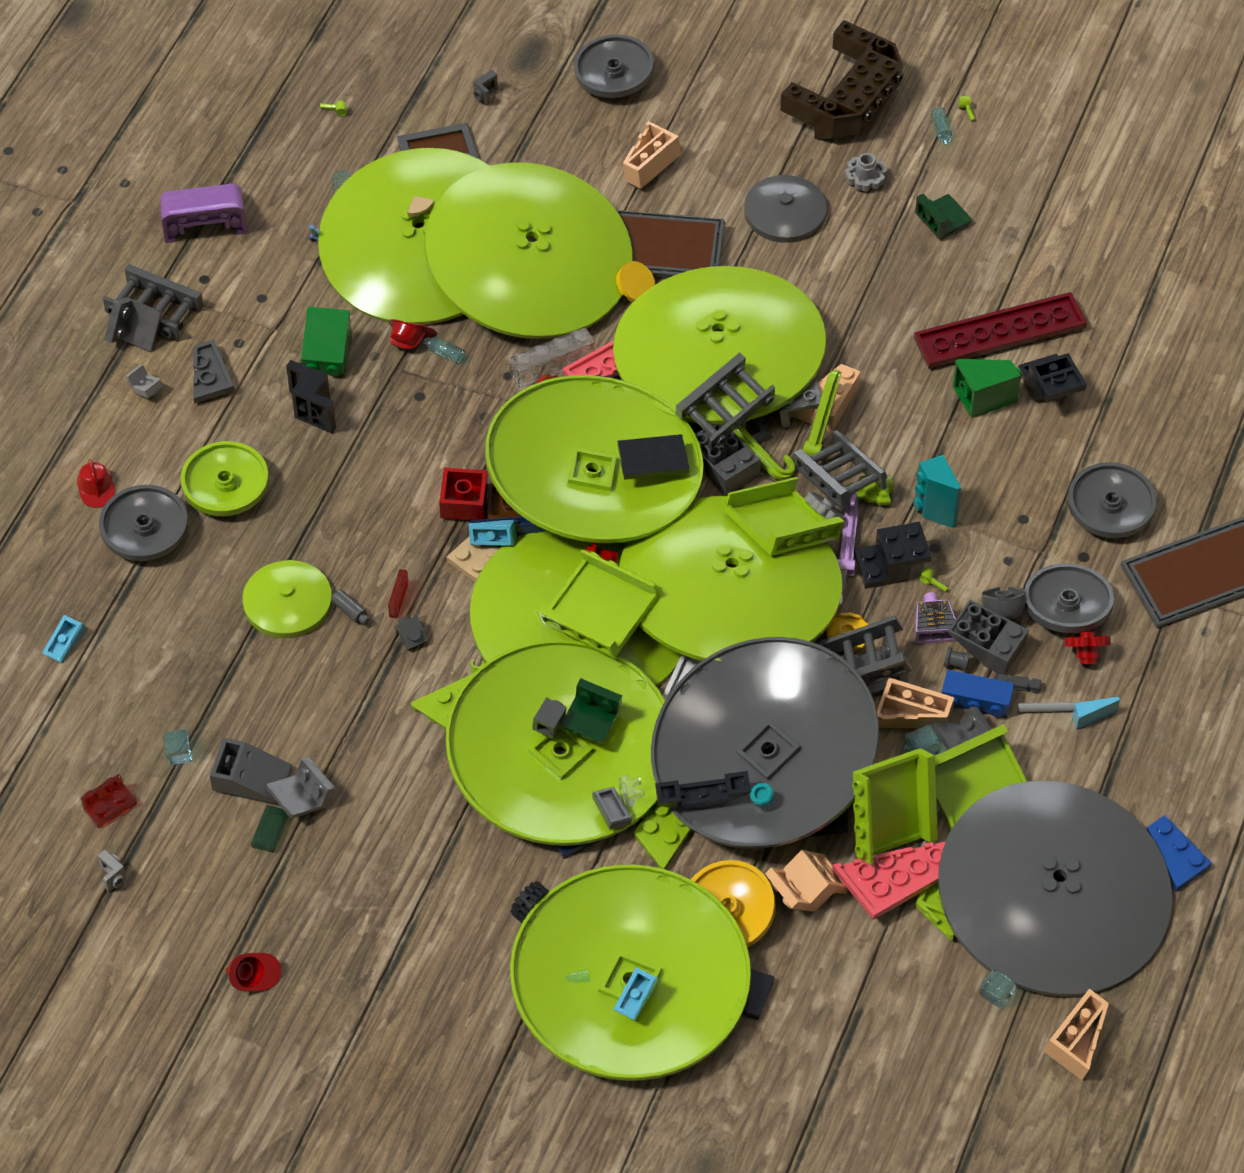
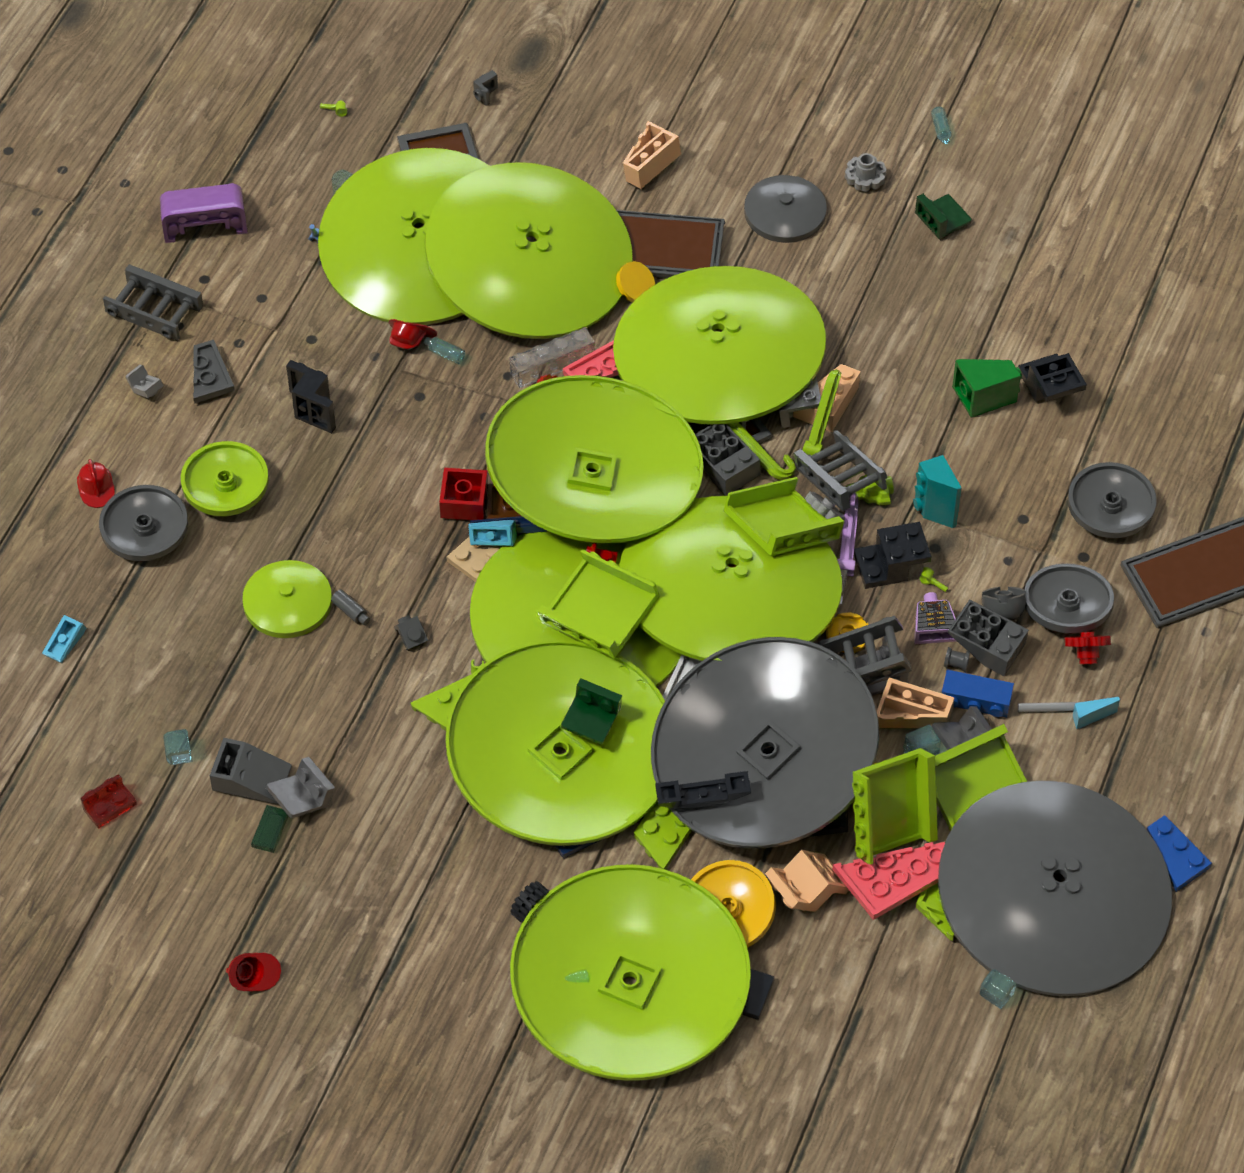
(113, 867): light grey bracket -> none
(133, 323): flat silver bracket -> none
(327, 340): green slope -> none
(398, 593): clear red tile -> none
(419, 205): tan tile -> none
(549, 717): dark grey brick -> none
(611, 808): dark grey tile -> none
(614, 66): dark grey dish -> none
(628, 791): clear tile -> none
(636, 993): medium azure slope -> none
(653, 456): black tile -> none
(720, 381): dark grey fence -> none
(762, 795): teal tile -> none
(859, 92): dark brown wedge -> none
(965, 102): lime hand -> none
(1000, 330): dark red plate -> none
(1022, 683): dark grey axle -> none
(1078, 1035): light nougat wedge -> none

